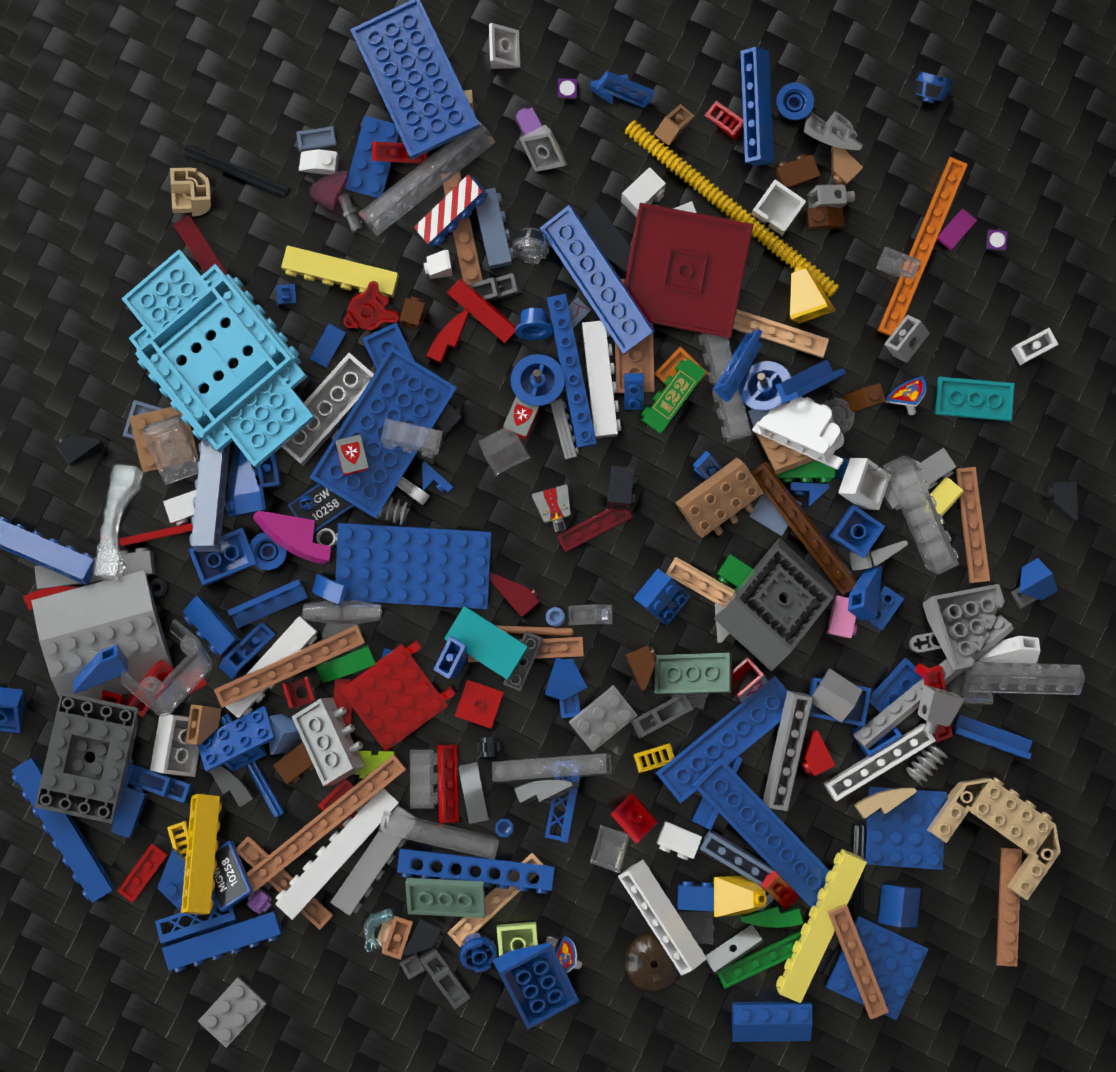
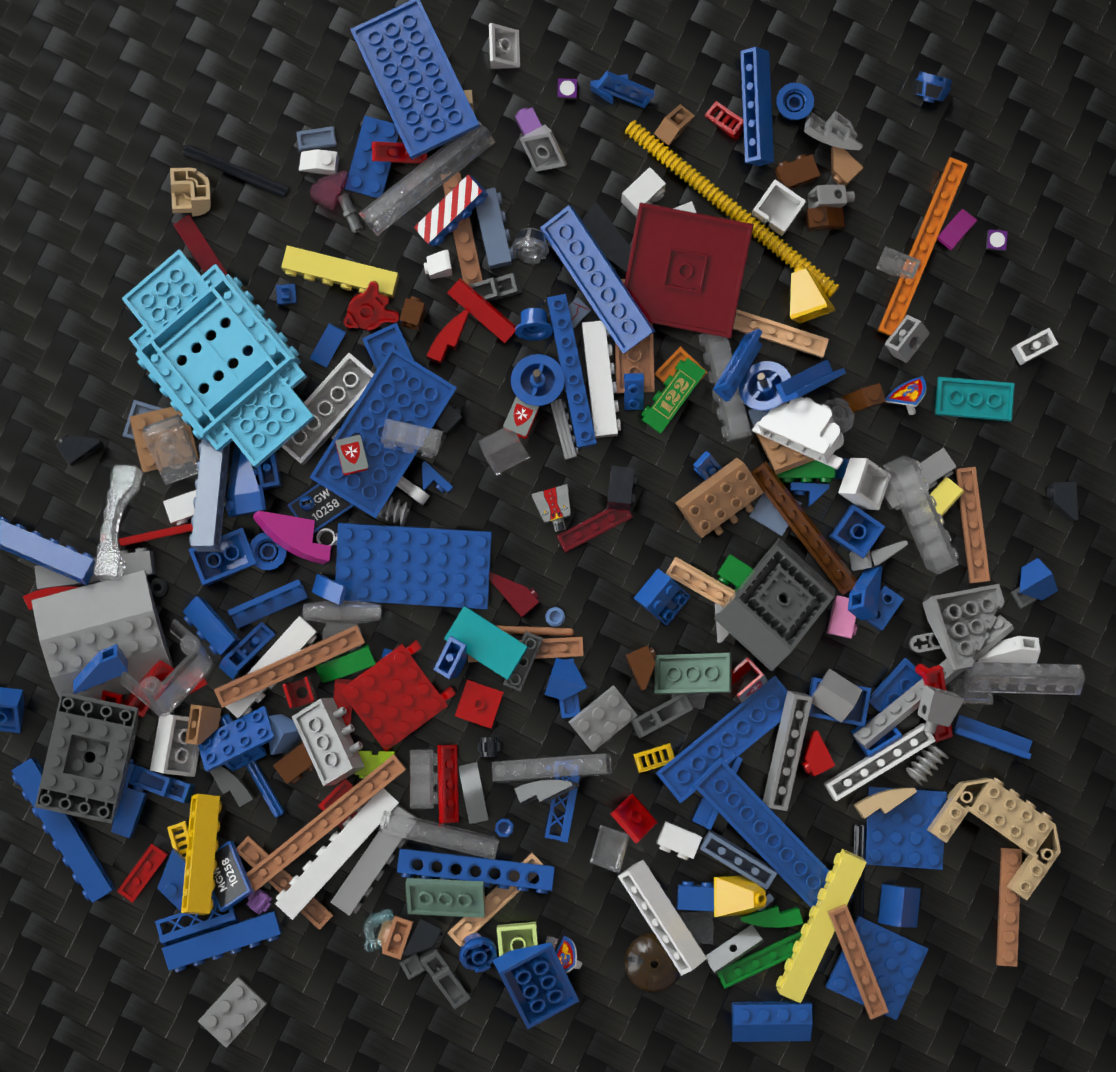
(590, 614): clear slope -> none
(779, 890): red plate -> none

